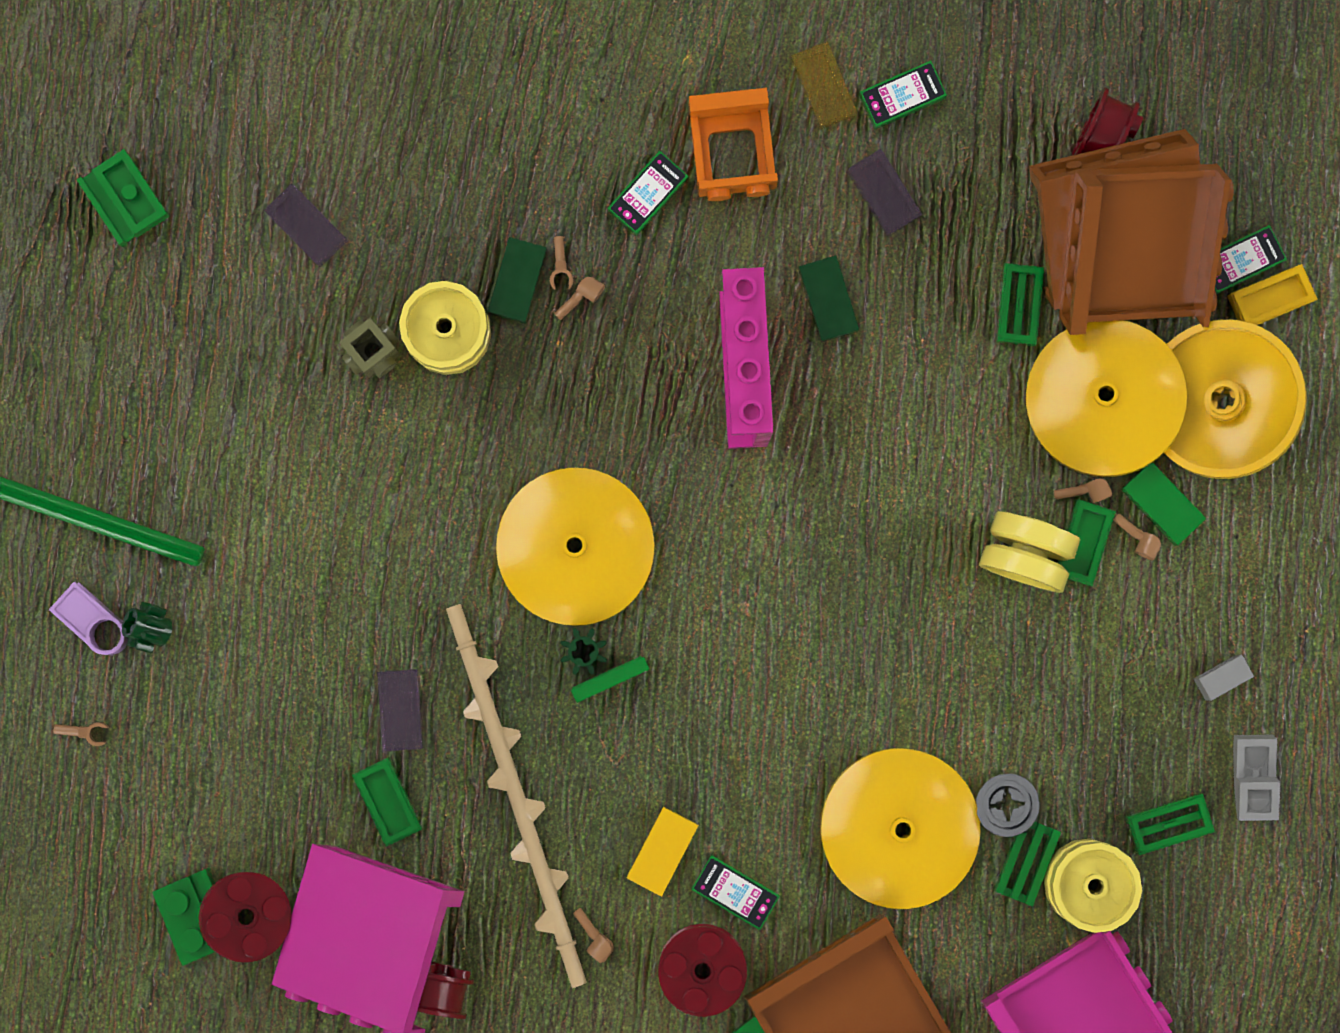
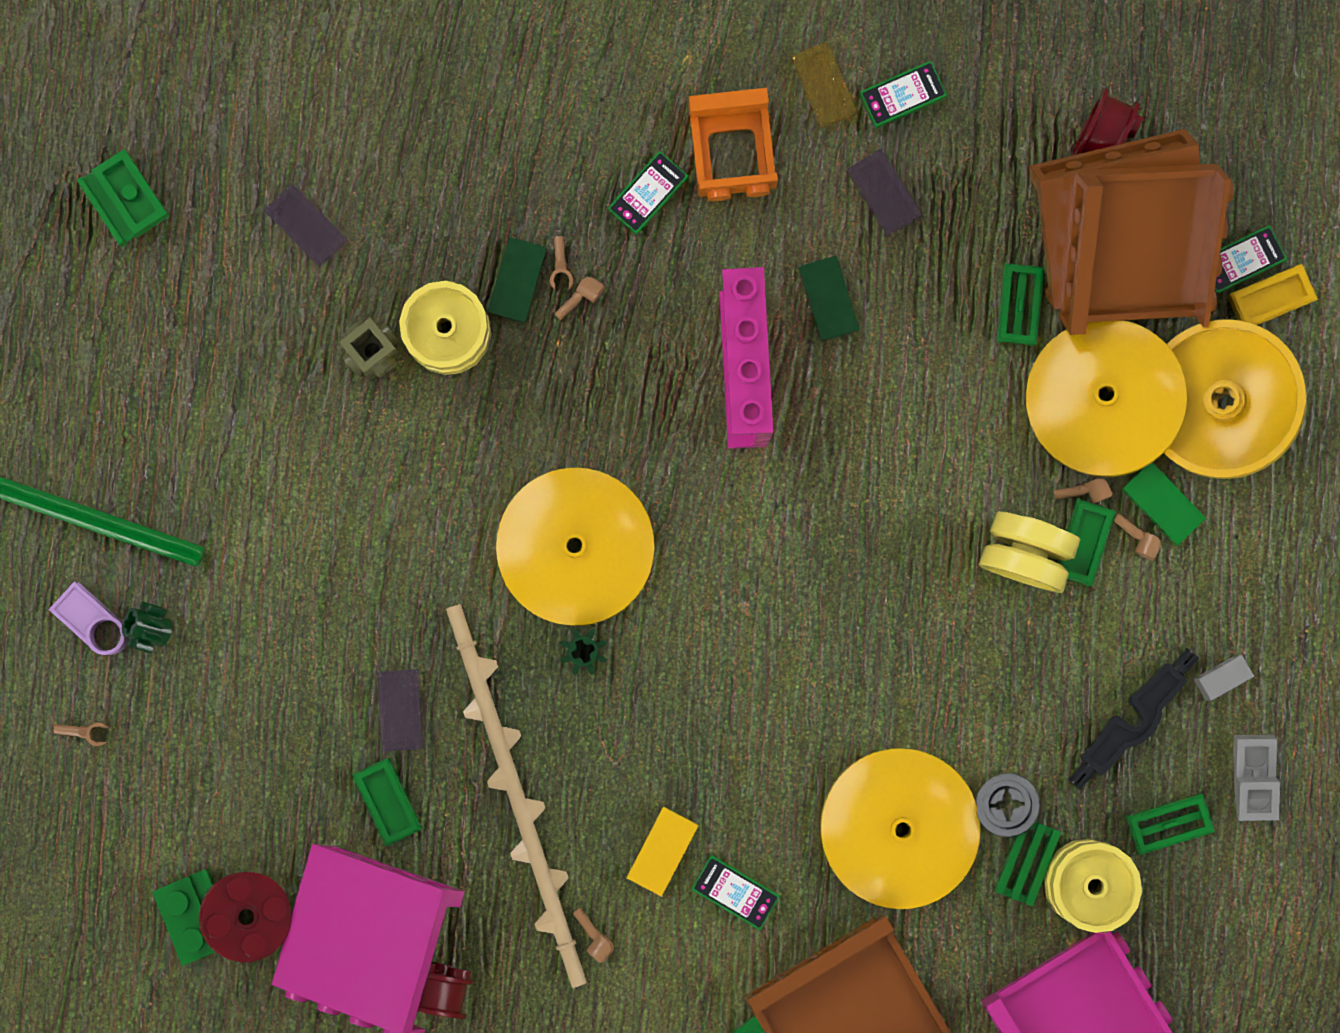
(609, 678): green tile -> none
(708, 993): dark red wheel -> none
(1148, 703): none -> black piece

